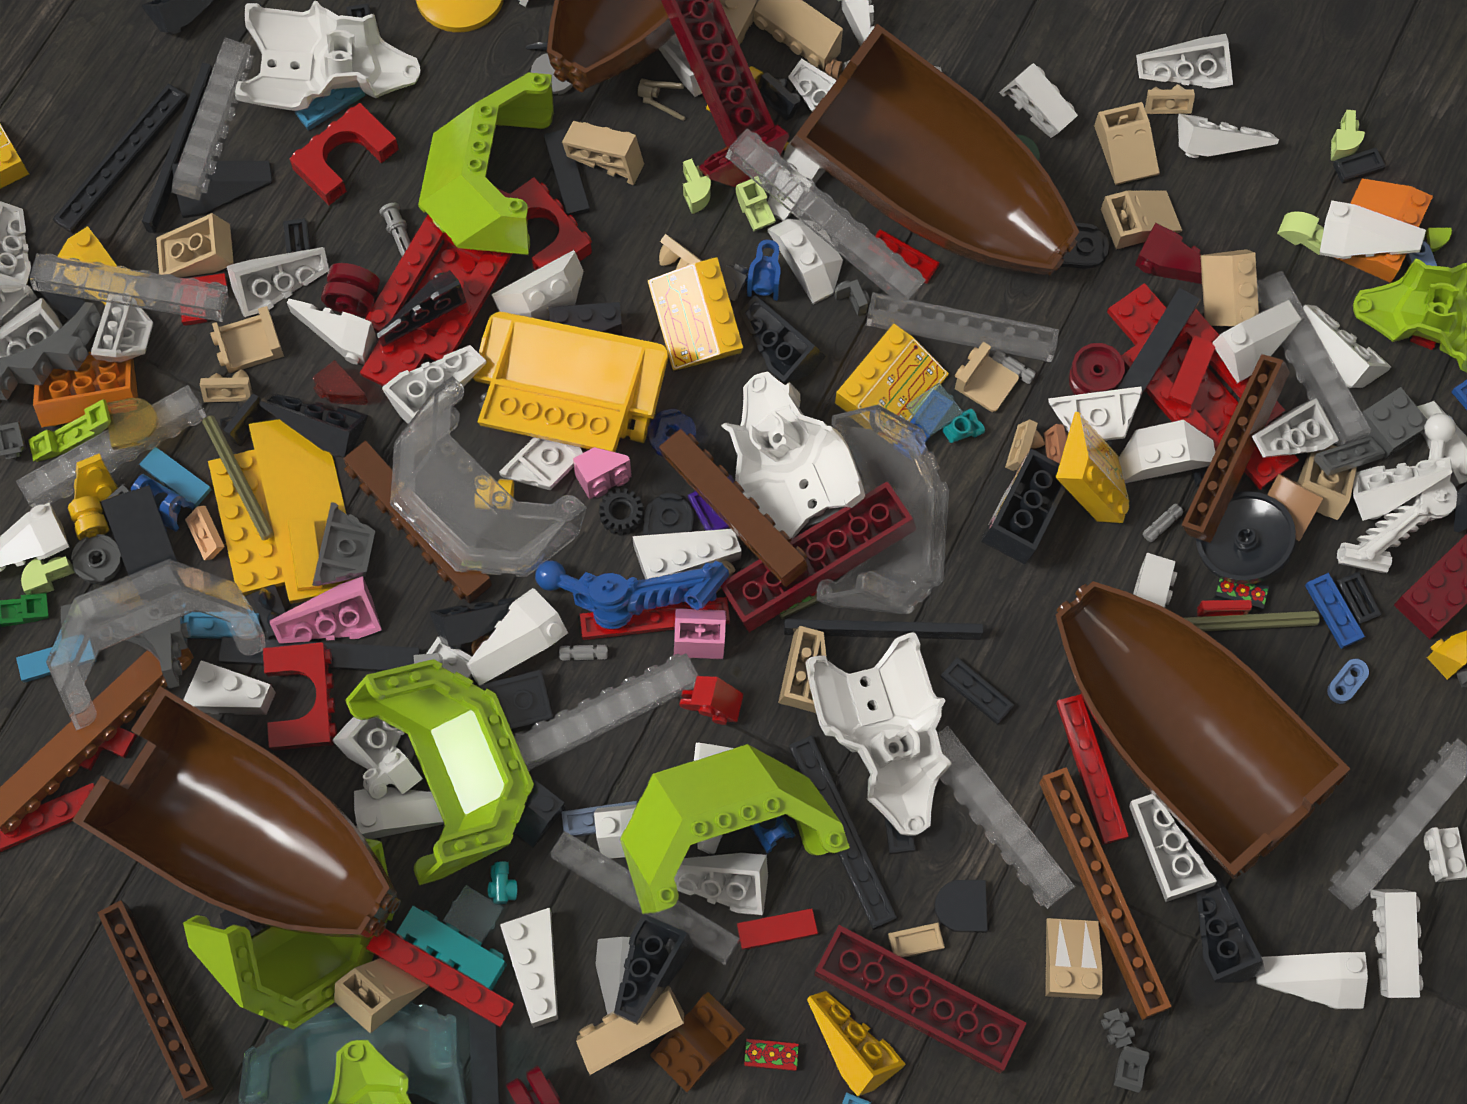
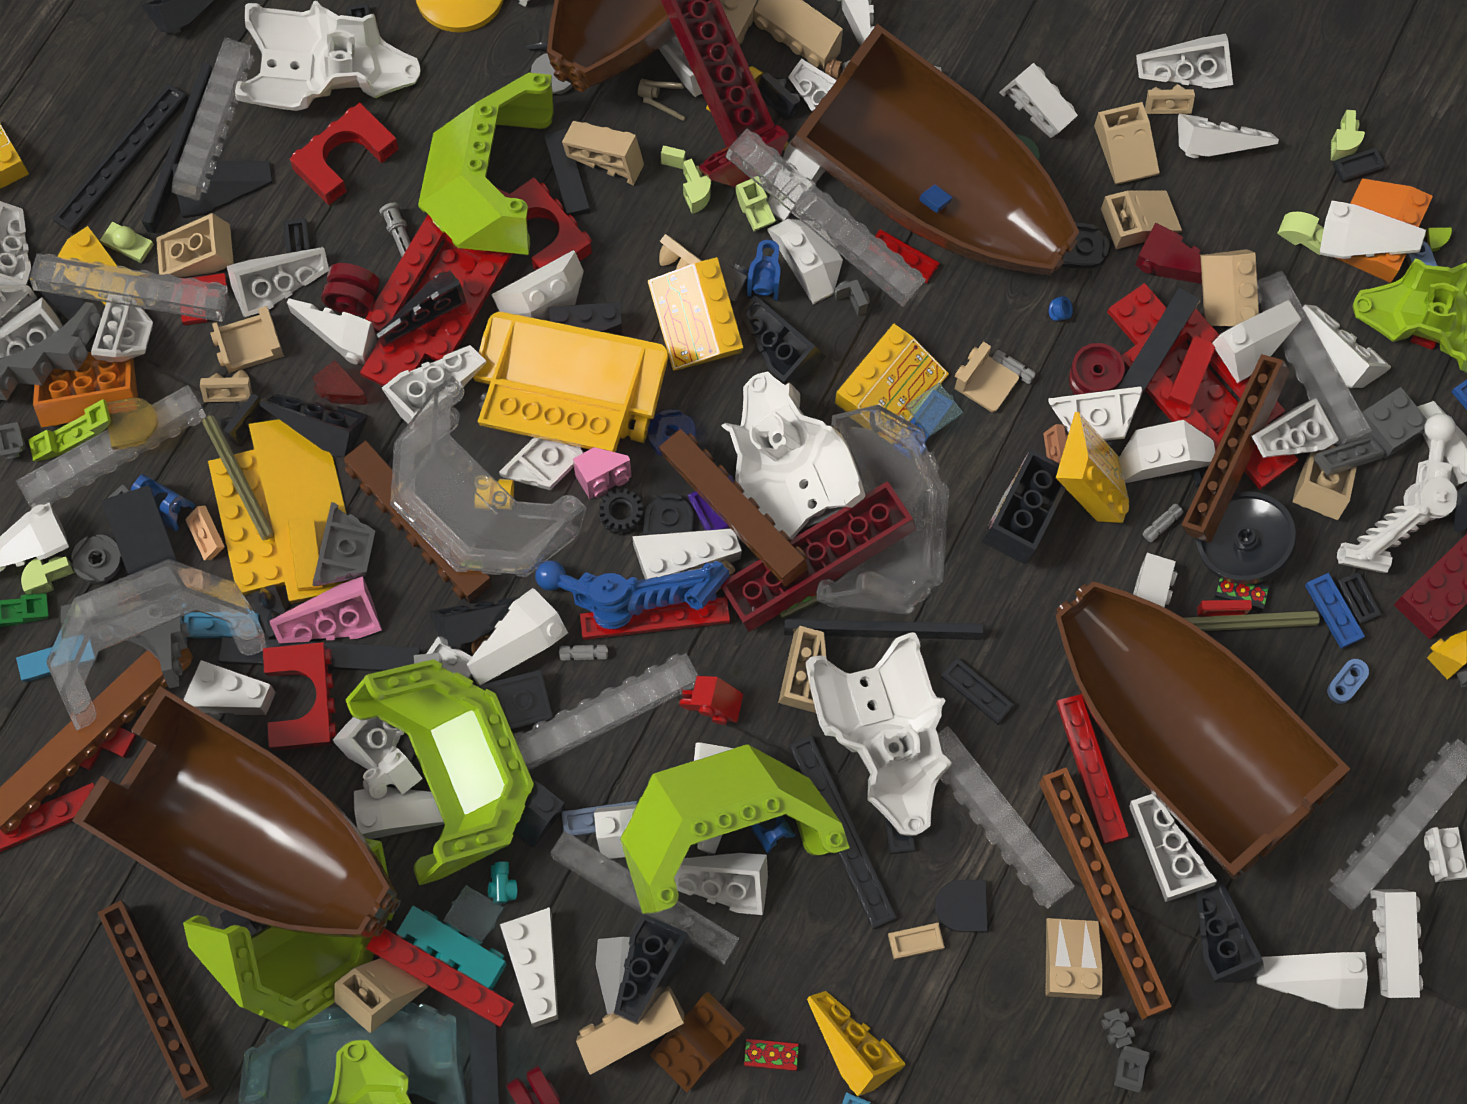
(88, 517): yellow wheel -> none
(93, 479): yellow wing -> none
(126, 242): none -> yellowish green tile
(175, 476): dark azure tile -> none
(327, 106): dark azure tile -> none
(673, 157): none -> yellowish green tile
(700, 633): bright pink slope -> none
(777, 929): red tile -> none
(920, 999): dark red brick -> none
(935, 198): none -> blue tile
(963, 327): clear brick -> none
(964, 426): teal plate -> none
(1024, 439): tan tile -> none
(1060, 309): none -> blue tile
(1297, 500): medium nougat slope -> none
(1383, 490): white wedge -> none

